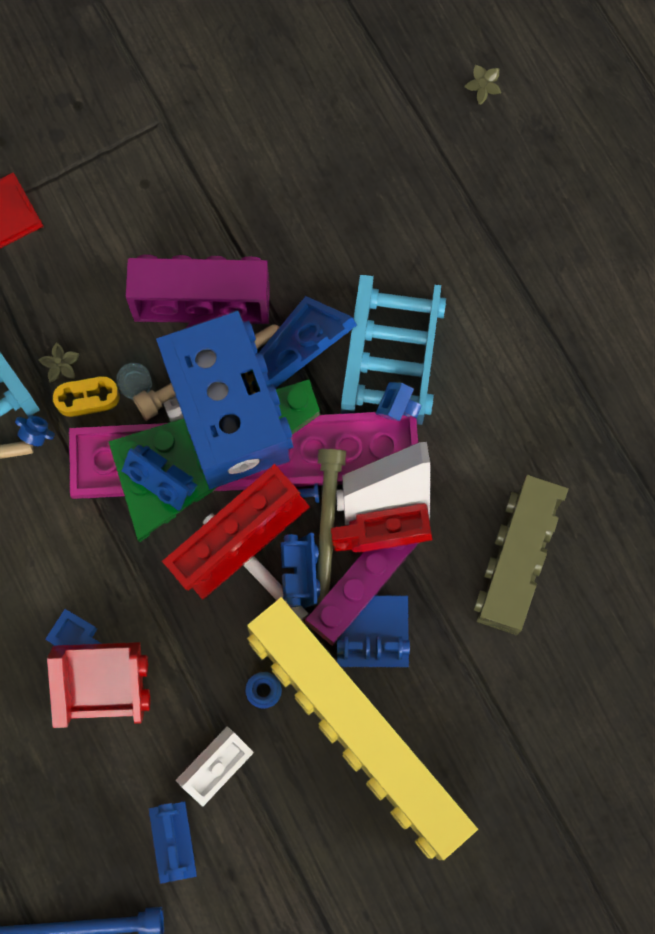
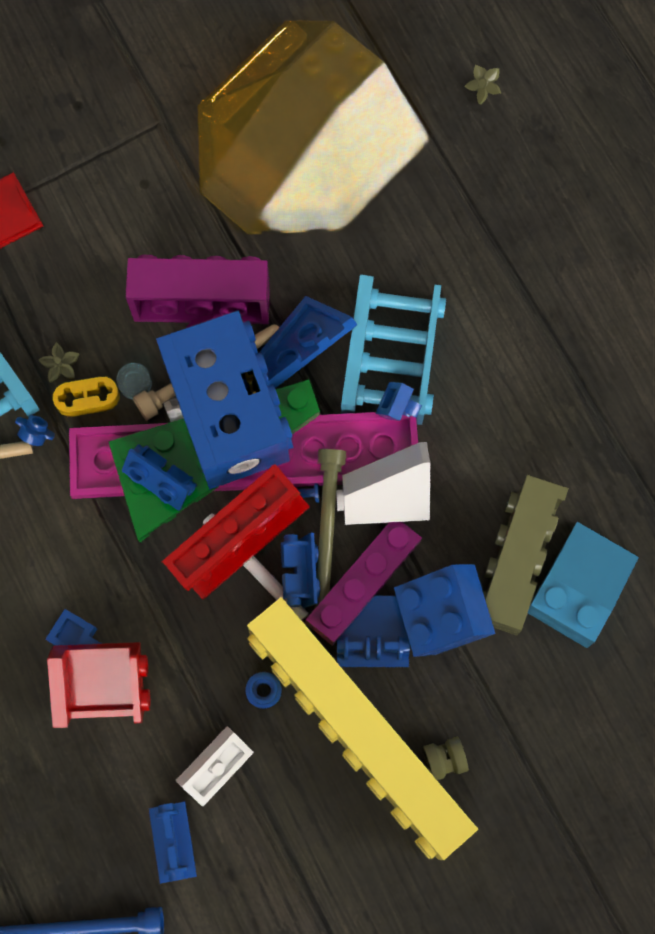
(304, 132): none -> clear yellow windscreen
(384, 529): red hinge -> none
(437, 762): none -> olive wheel
(444, 610): none -> blue brick
(582, 585): none -> dark azure slope

